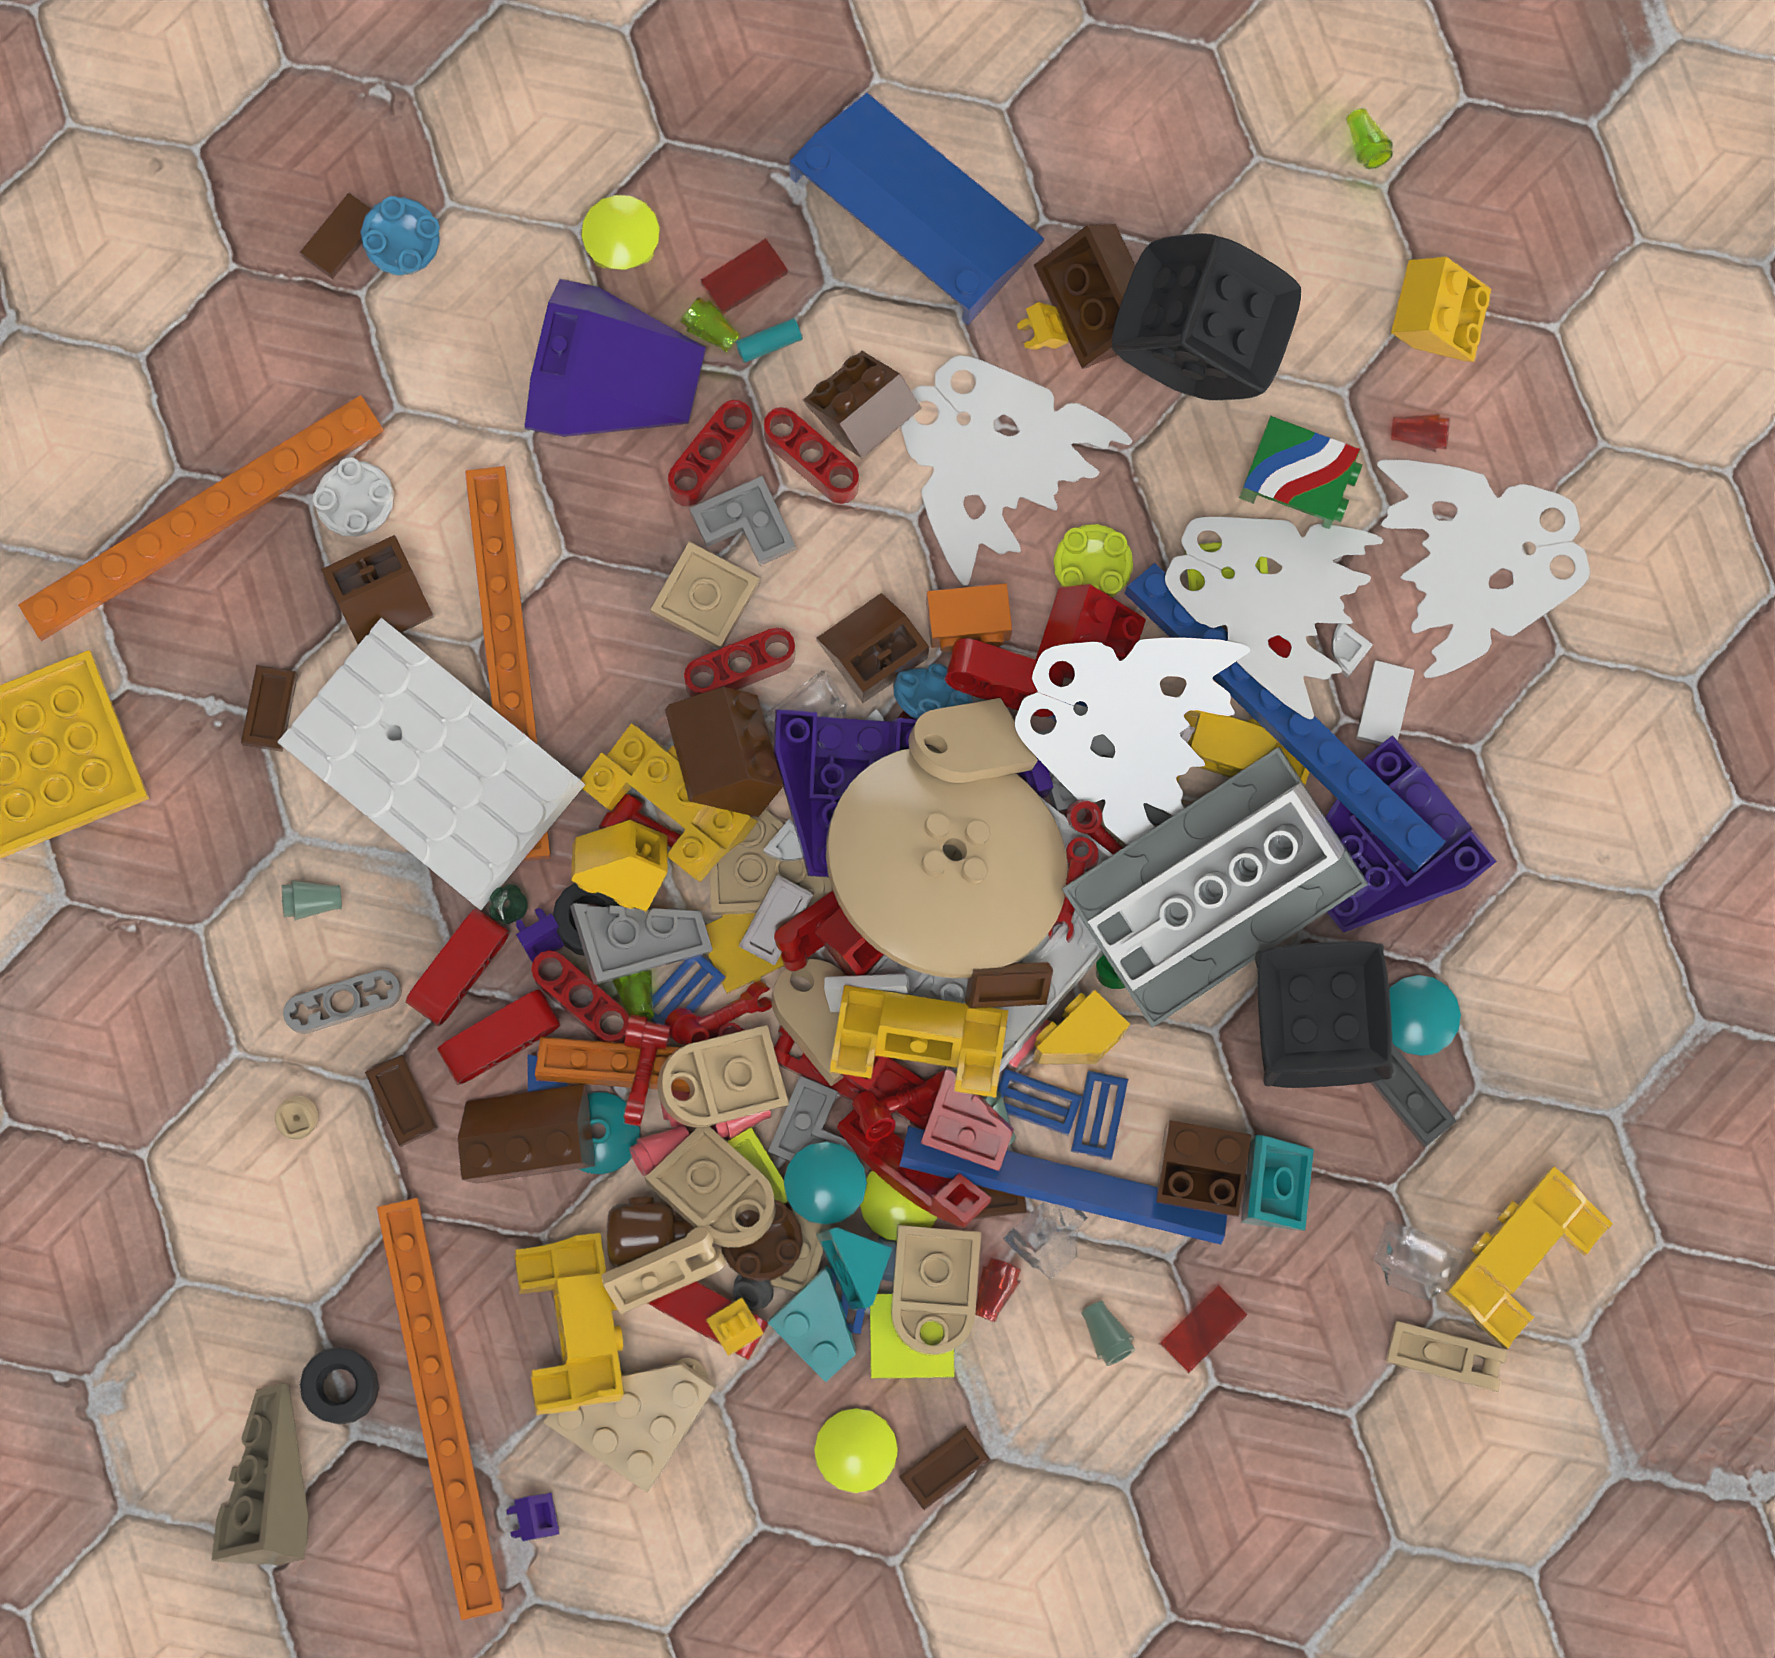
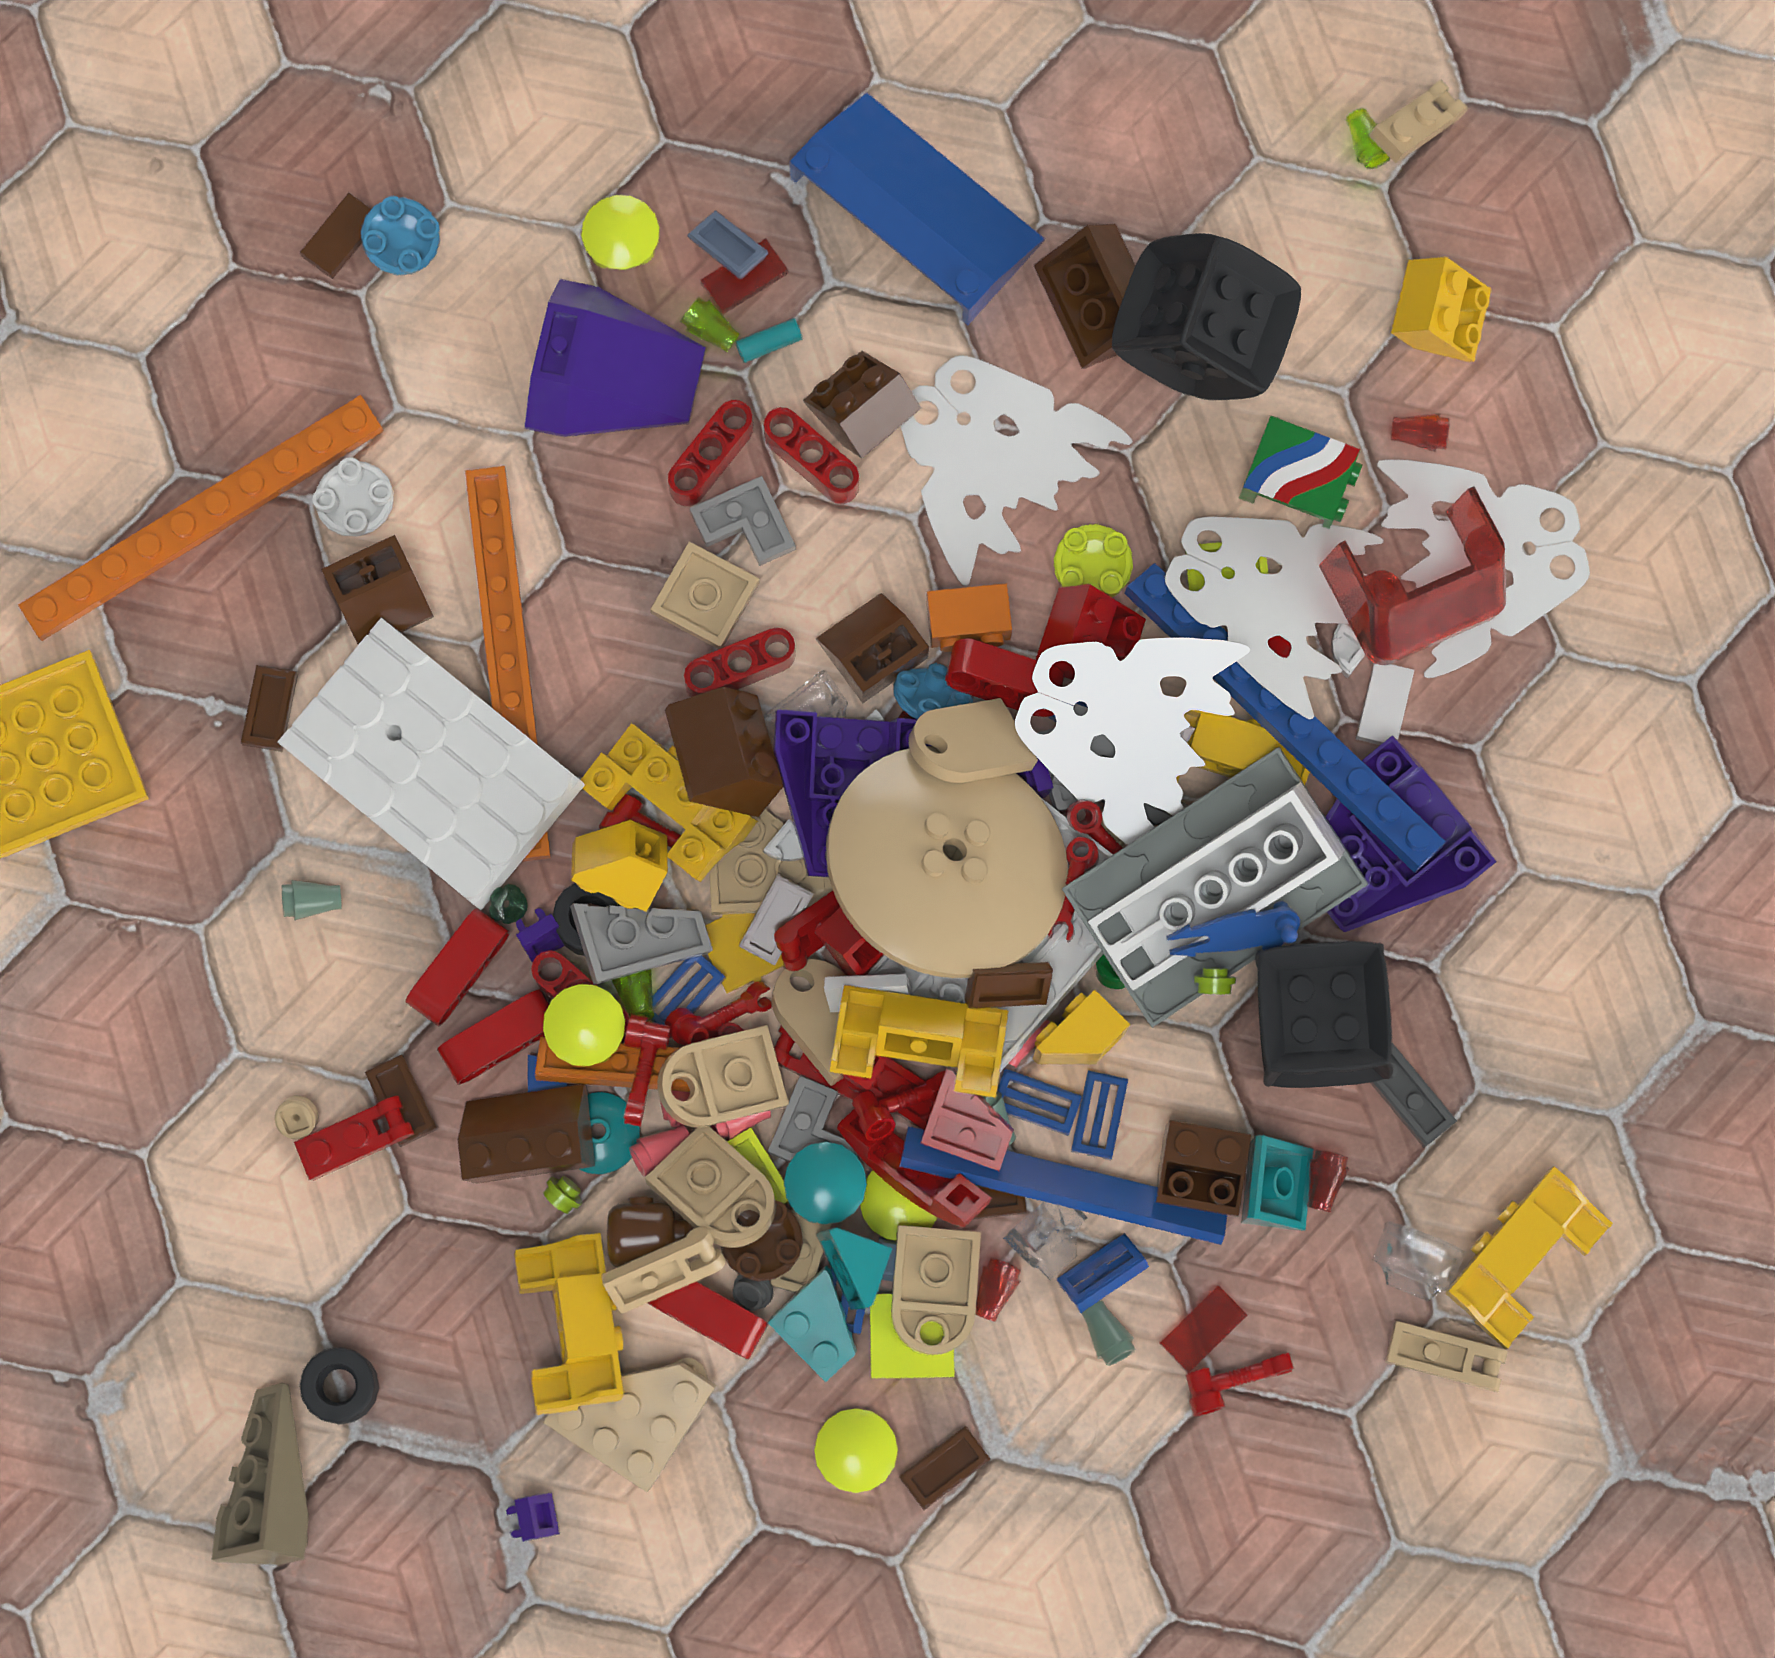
(316, 1019): light grey beam -> none
(352, 1139): none -> red plate
(440, 1409): orange plate -> none
(563, 1194): none -> lime plate
(584, 1025): none -> neon yellow dish
(728, 244): none -> sand blue tile
(735, 1327): yellow tile -> none
(1046, 327): yellow tile -> none
(1106, 1276): none -> blue tile
(1207, 1388): none -> red brick
(1214, 981): none -> lime plate
(1241, 931): none -> blue piece
(1326, 1177): none -> clear red cone
(1401, 623): none -> clear red windscreen
(1418, 122): none -> tan plate
(1423, 1015): teal dish -> none

